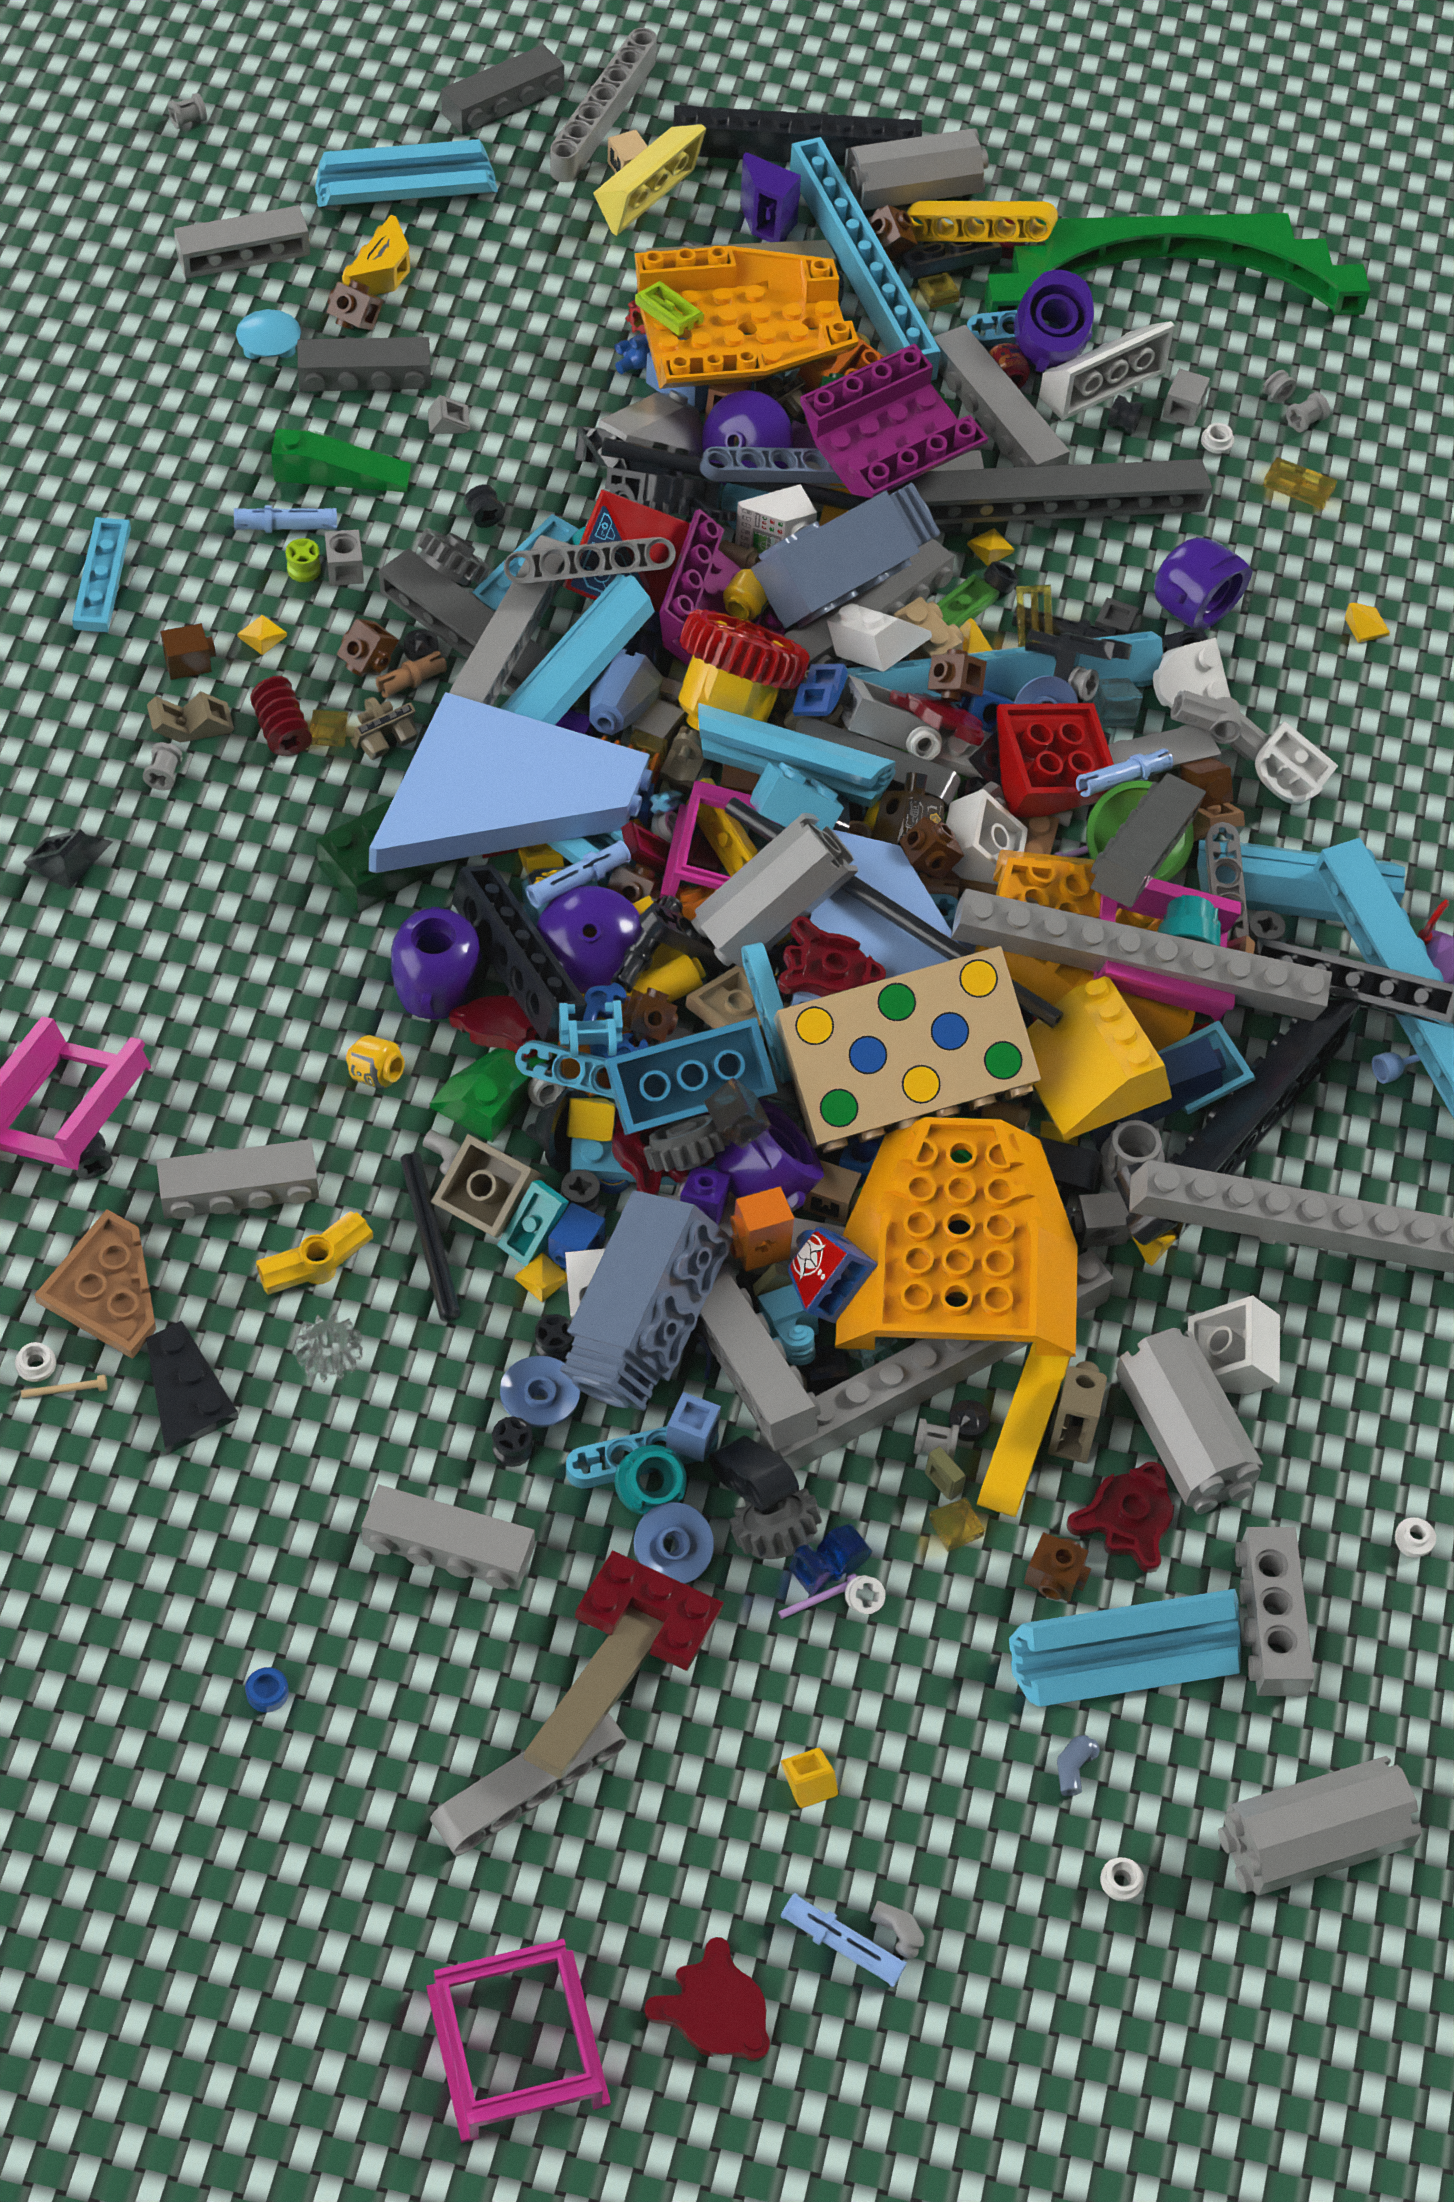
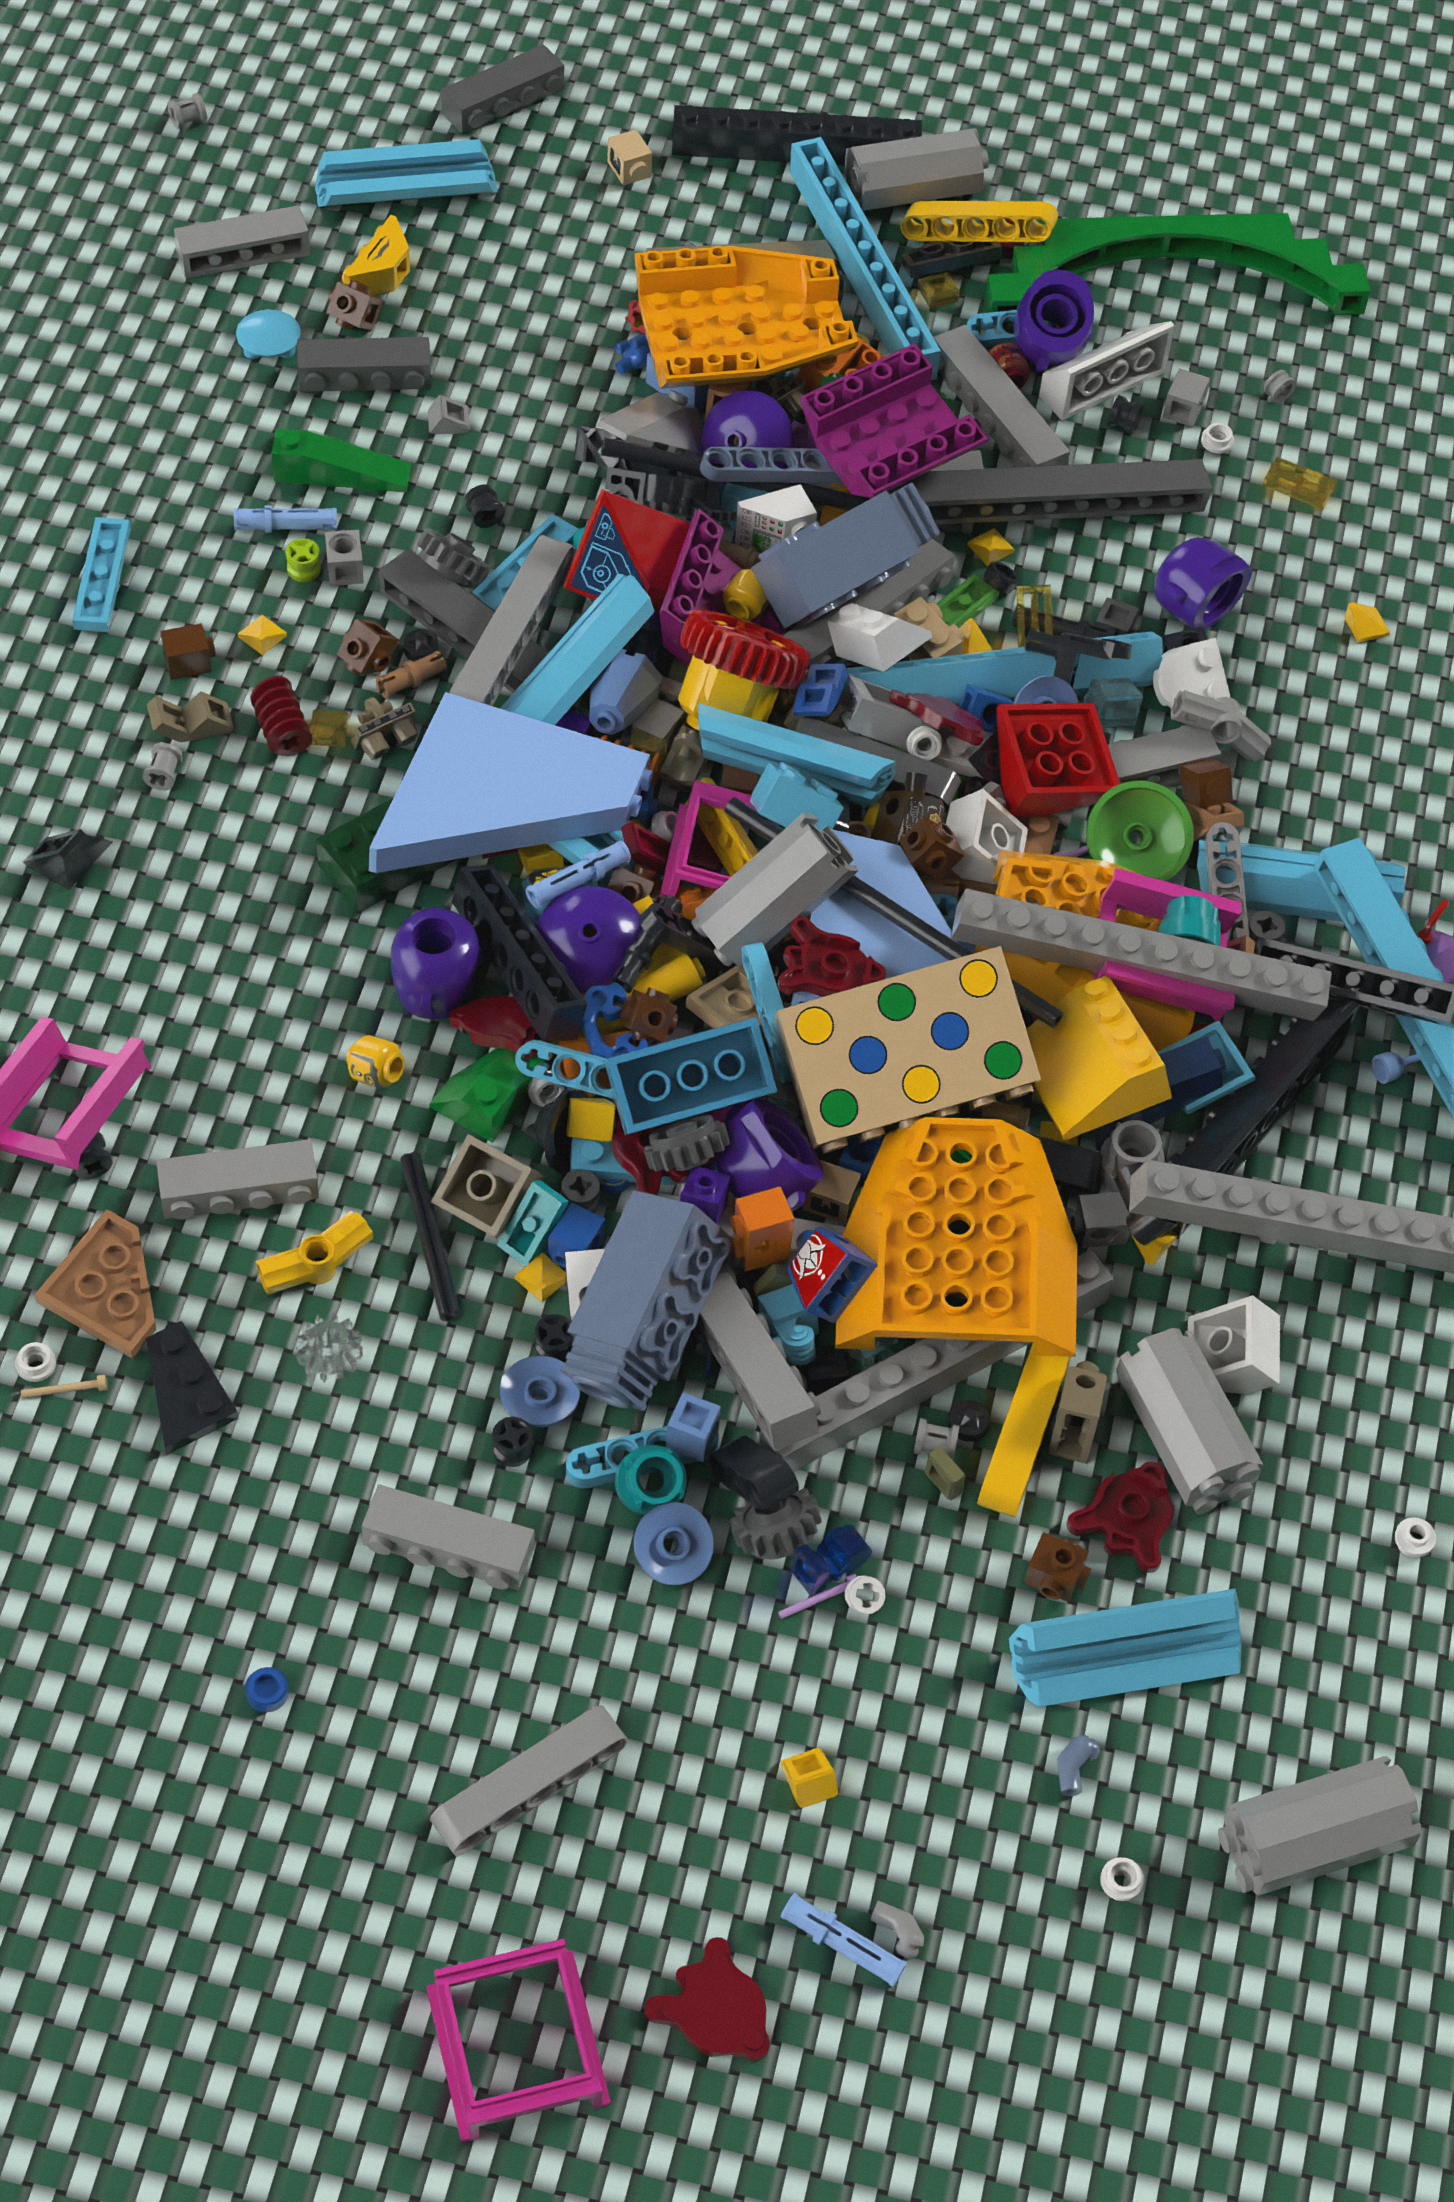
(443, 1146): light grey arm -> none
(590, 1032): medium azure piece -> none
(593, 1694): dark tan tile -> none
(603, 105): light grey beam -> none
(606, 564): light grey beam -> none
(649, 176): light yellow slope -> none
(665, 311): lime tile -> none
(666, 801): medium azure axle -> none
(684, 1610): dark red plate -> none
(737, 1113): clear smoke brick -> none
(769, 198): dark purple slope -> none
(893, 231): reddish brown brick -> none
(949, 675): reddish brown brick -> none
(956, 1524): clear yellow tile -> none
(1084, 682): light grey bush -> none
(1134, 769): light blue pin -> none
(1146, 839): dark grey brick -> none
(1277, 1551): light grey brick -> none
(1292, 766): white slope -> none
(1308, 412): light grey bush -> none

